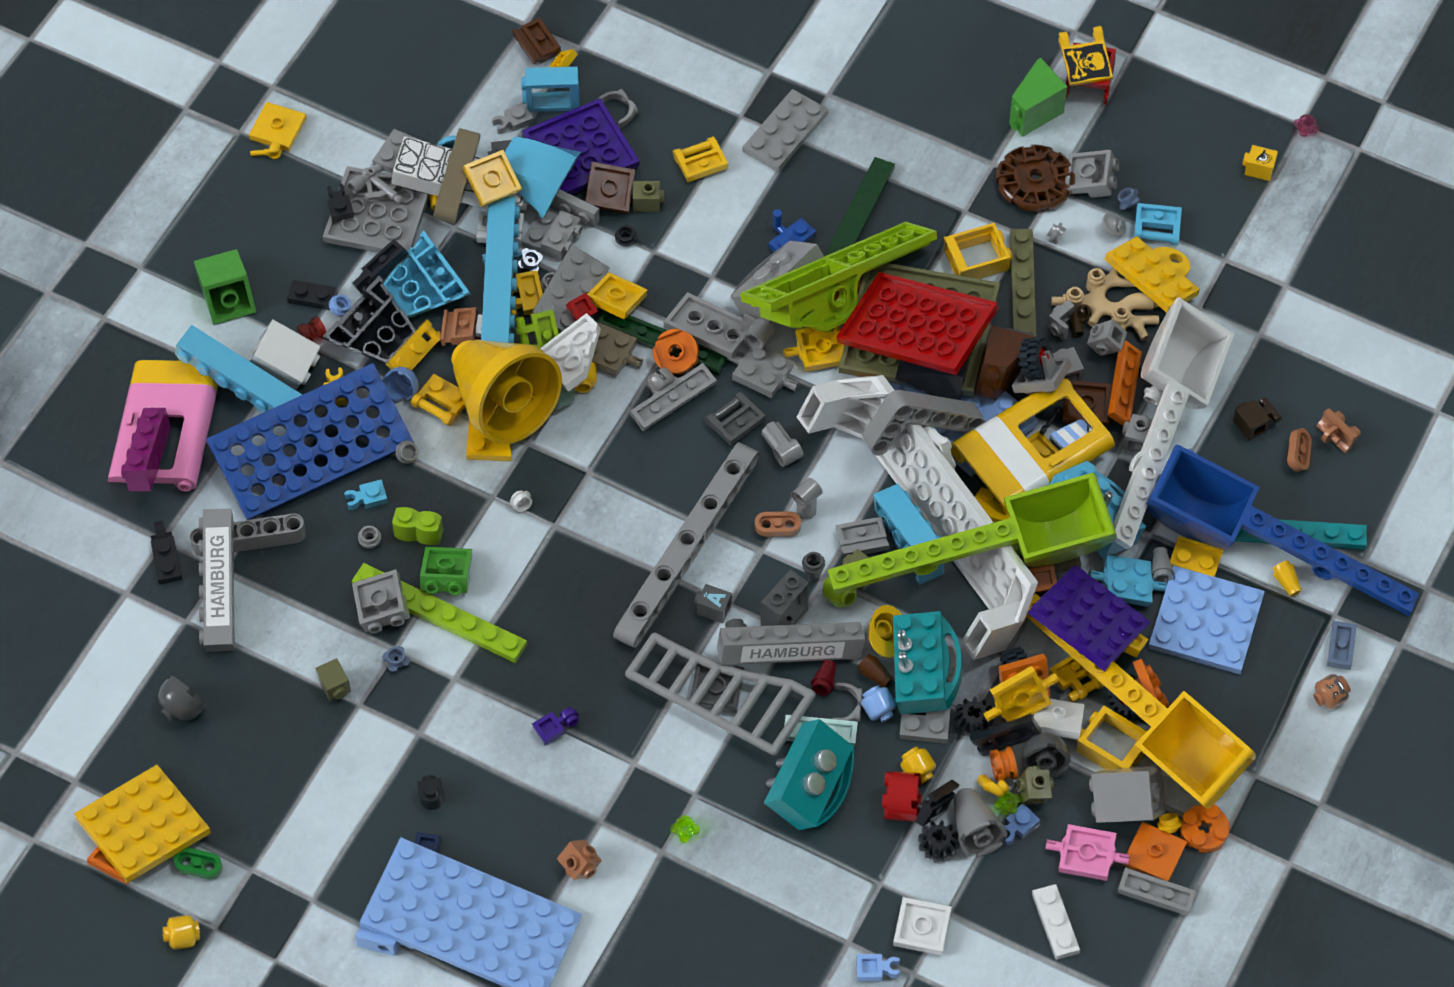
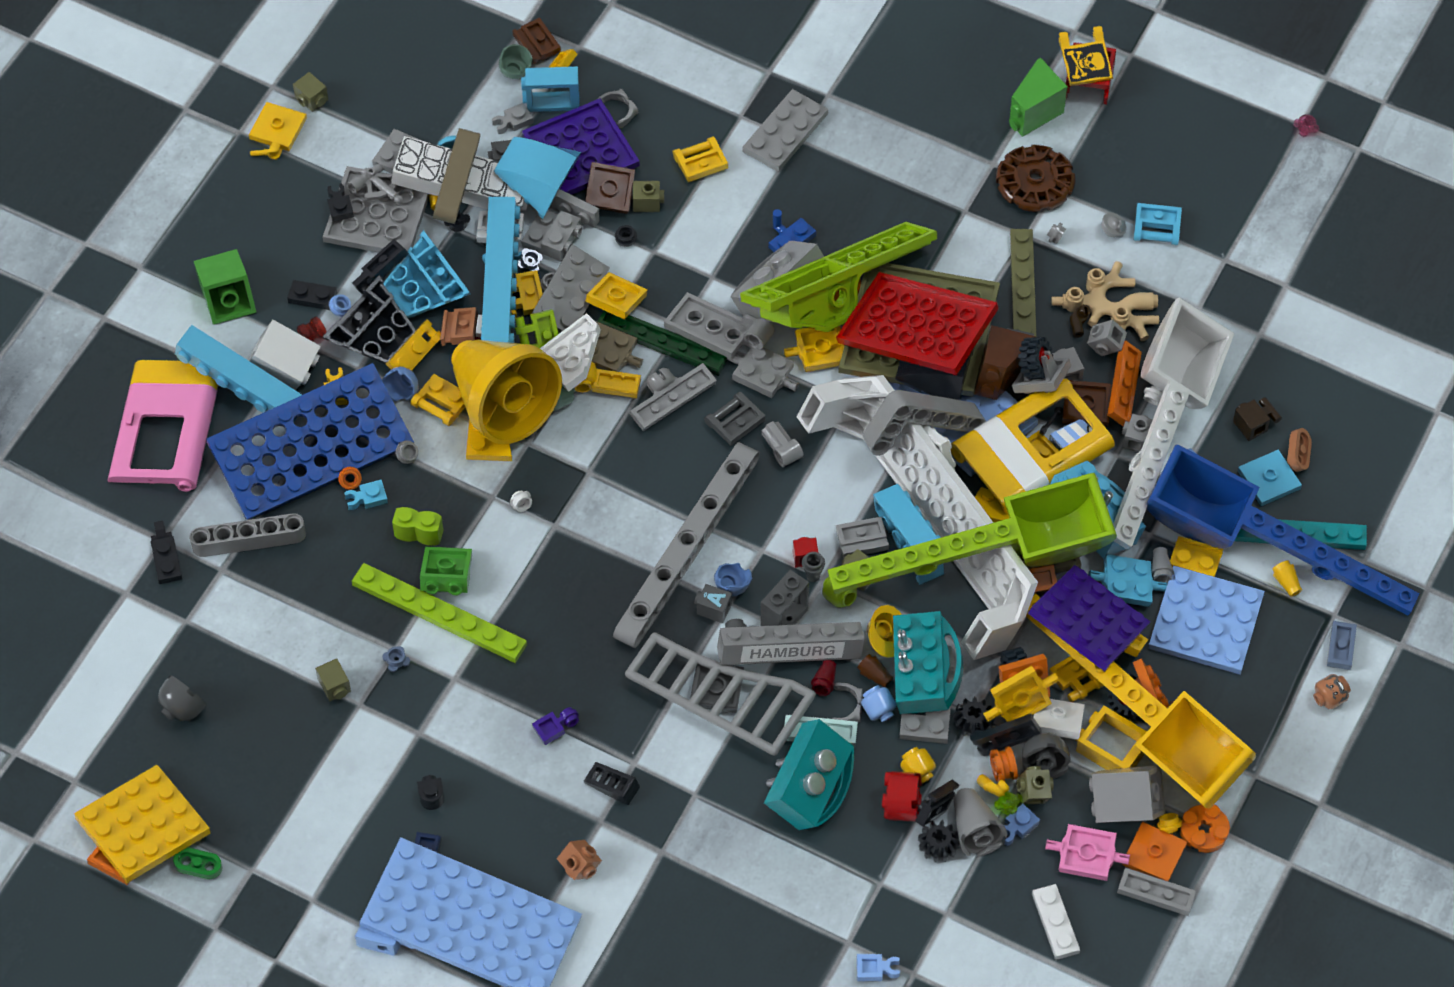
(146, 449): magenta brick -> none
(181, 932): yellow head -> none
(218, 580): light grey brick -> none
(310, 92): none -> olive brick
(353, 484): none -> orange plate
(369, 531): light grey plate -> none
(380, 601): light grey plate -> none
(459, 225): none -> black plate
(492, 178): yellow plate -> none
(514, 61): none -> sand green hair
(581, 306): red plate -> none
(617, 383): none -> yellow plate
(625, 790): none -> black slope
(681, 340): orange plate -> none
(684, 821): clear neon green plate -> none
(733, 578): none -> medium blue hair
(777, 523): nougat plate -> none
(802, 547): none -> red plate
(806, 498): light grey piece -> none
(862, 205): dark green tile -> none
(922, 926): white plate -> none
(973, 237): yellow window -> none
(1059, 318): light grey bracket -> none
(1093, 173): light grey plate -> none
(1128, 198): sand blue plate -> none
(1154, 271): yellow plate -> none
(1260, 162): yellow brick -> none
(1272, 476): none -> medium azure plate
(1337, 431): nougat hips -> none

